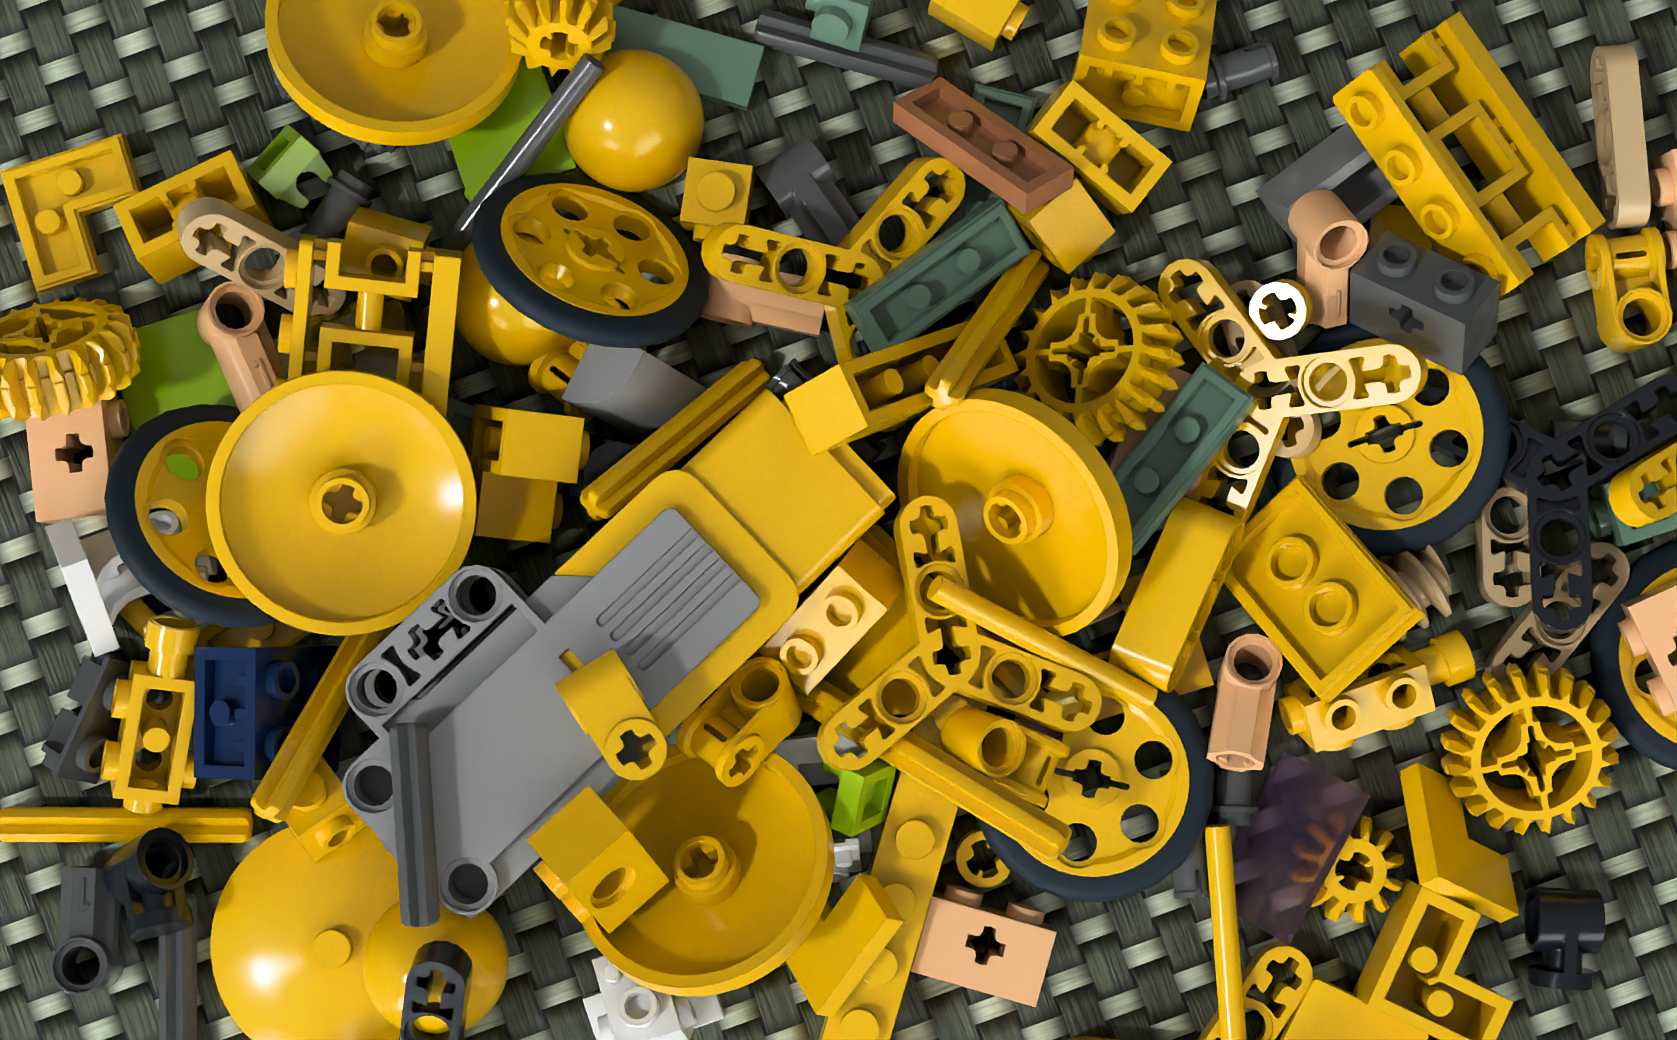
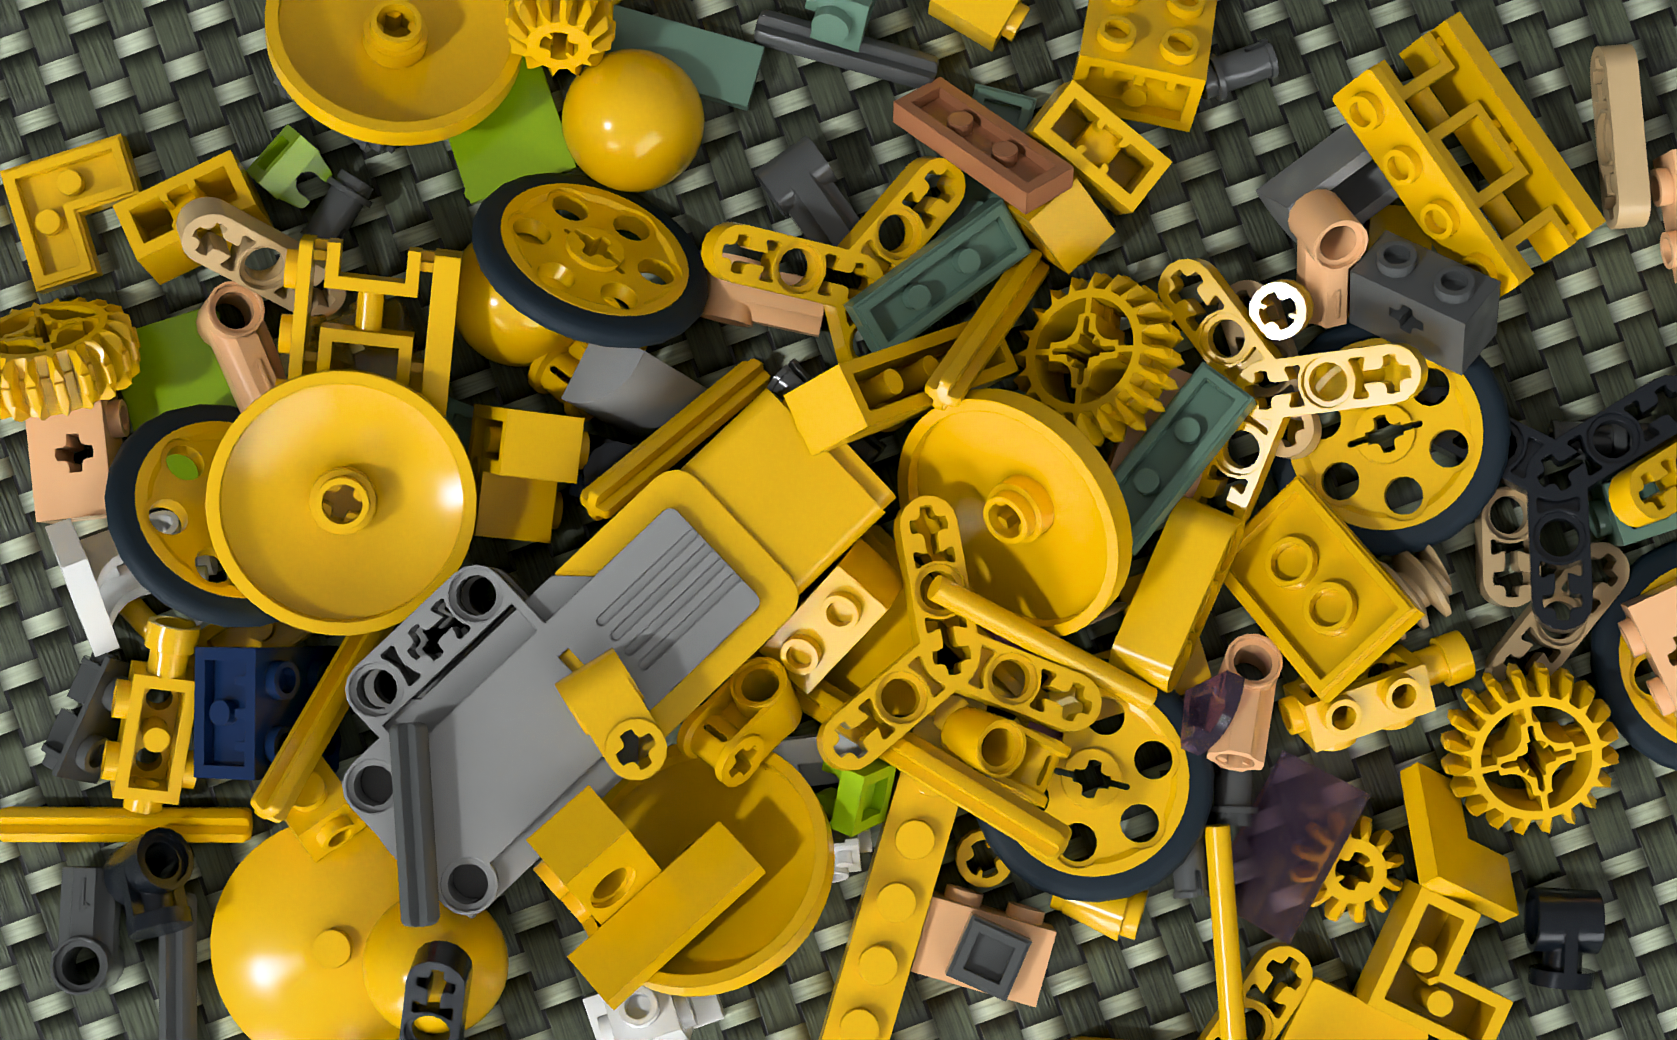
(380, 245): yellow brick -> none
(529, 144): dark grey bar -> none
(666, 915): none -> yellow tile
(715, 195): yellow brick -> none
(844, 944): yellow tile -> none
(988, 956): none -> dark grey tile
(1110, 917): none -> yellow cone
(1209, 711): none -> clear purple tile
(1629, 282): yellow piece -> none

